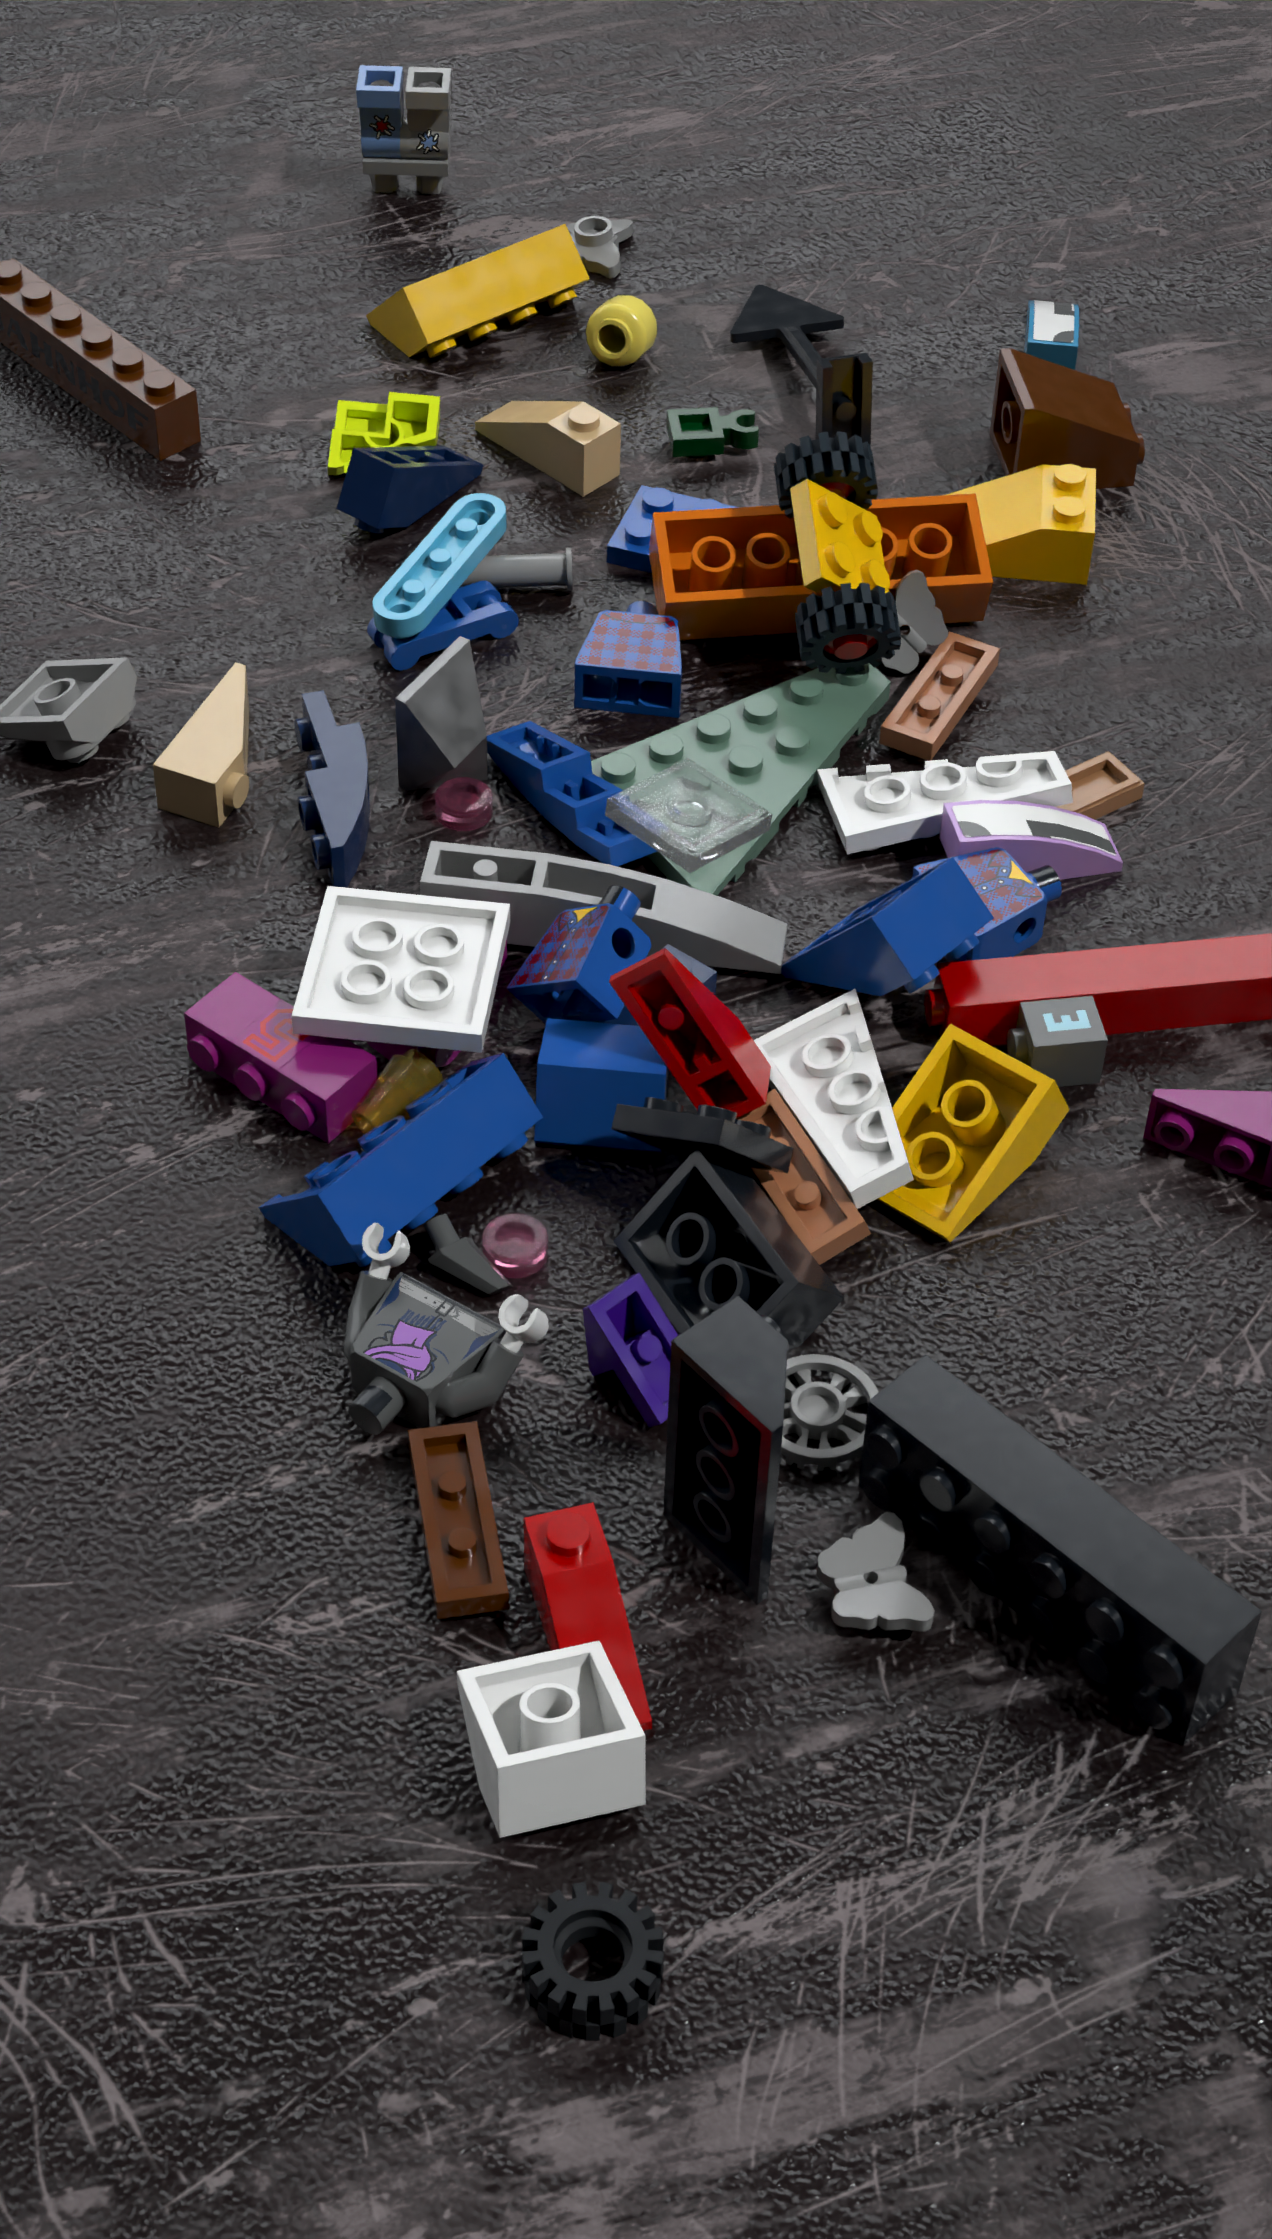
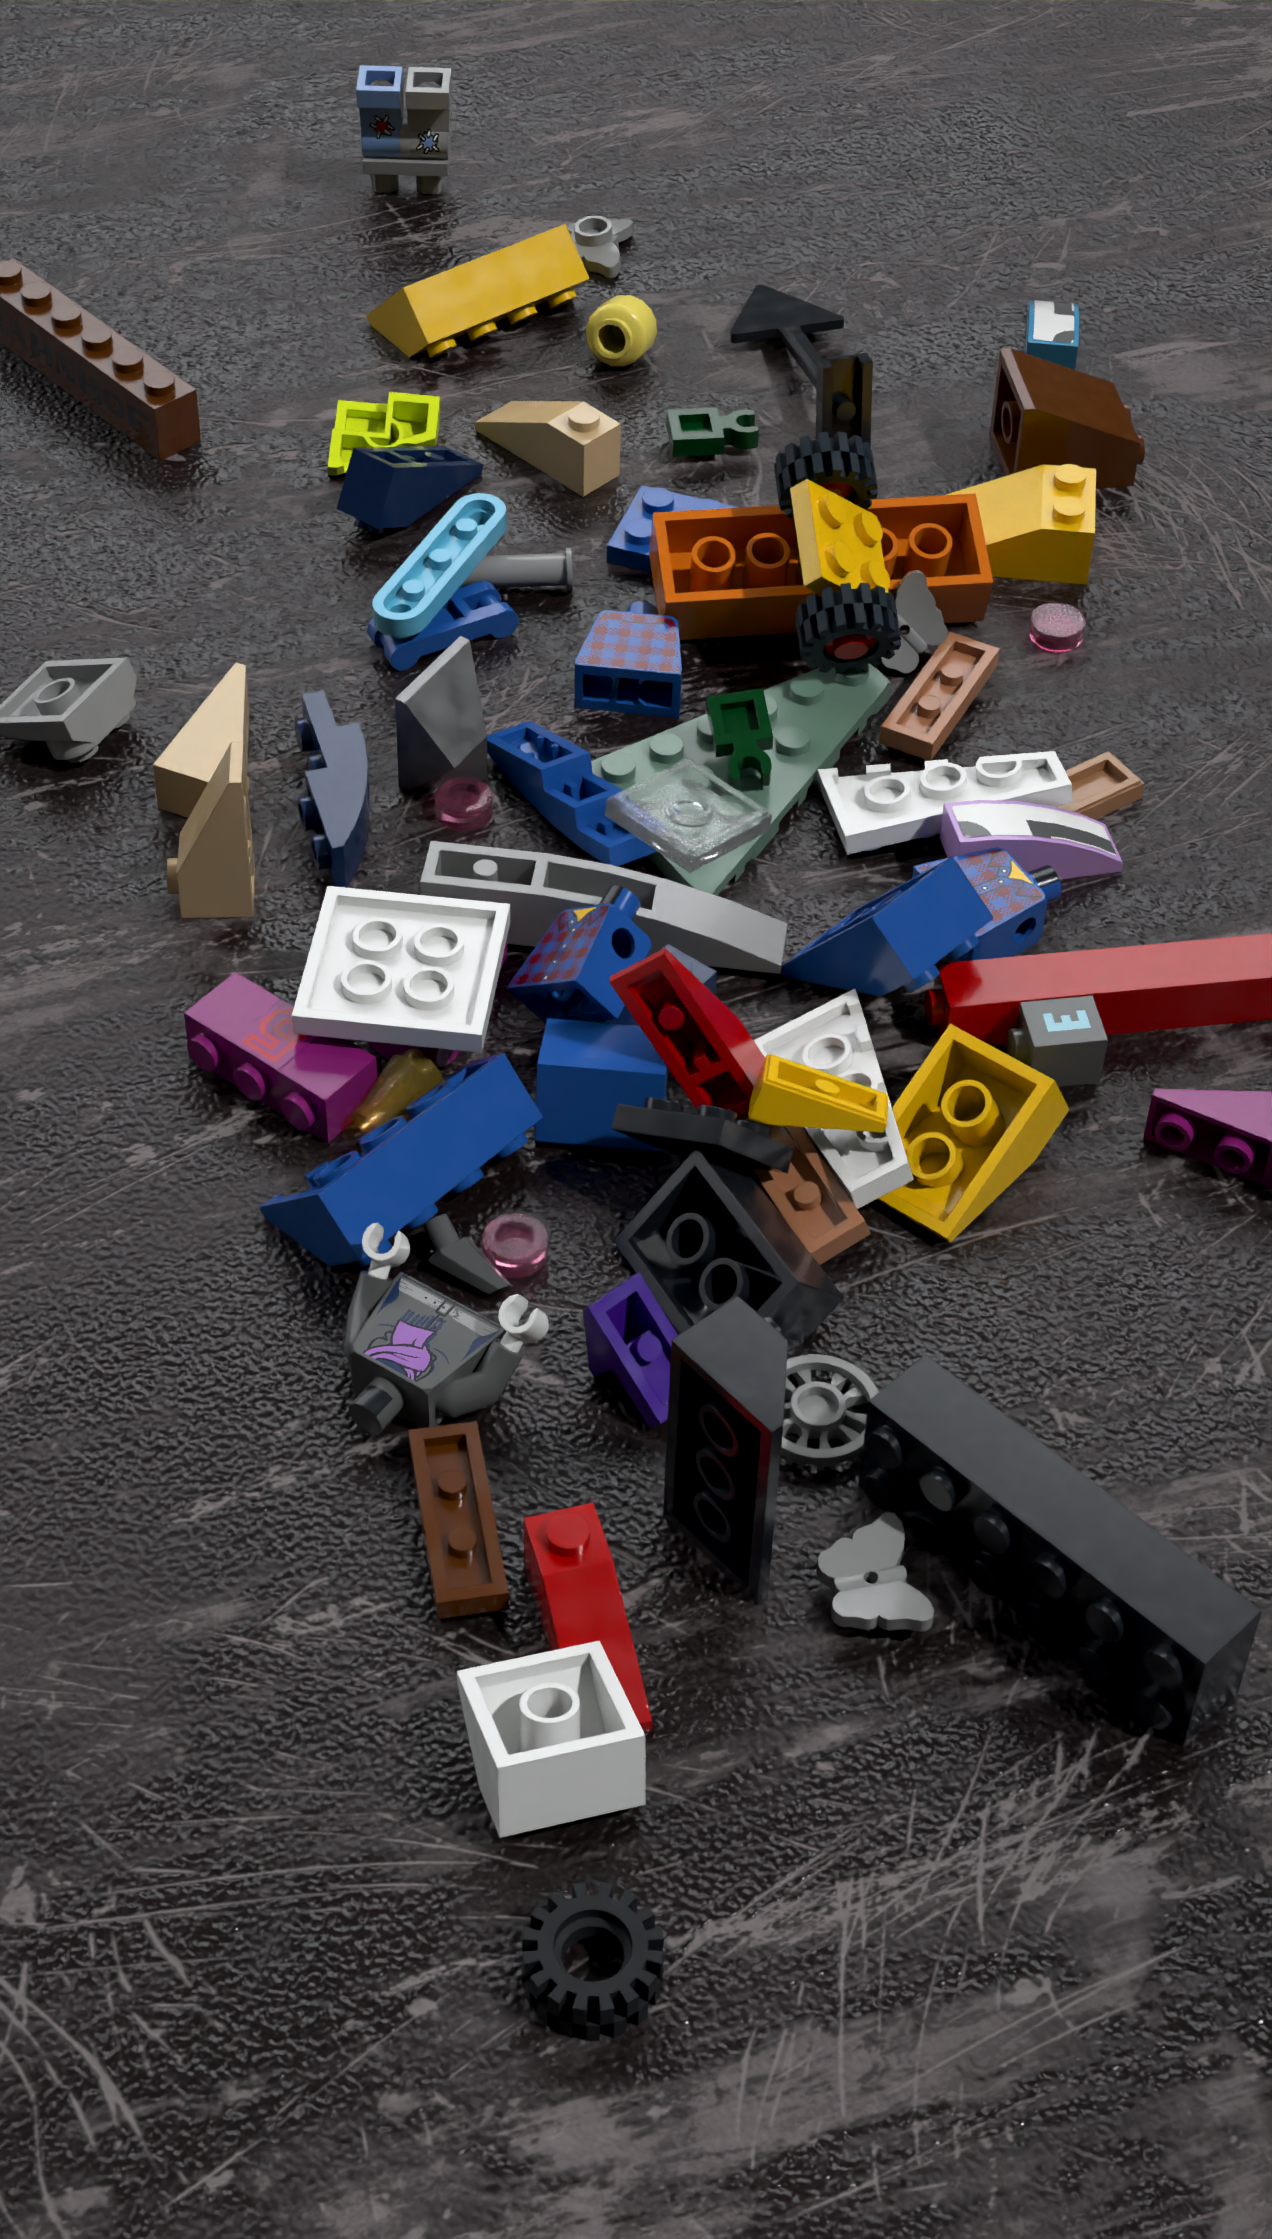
(216, 847): none -> tan slope
(743, 730): none -> dark green plate
(810, 1098): none -> yellow slope
(1057, 627): none -> clear pink tile

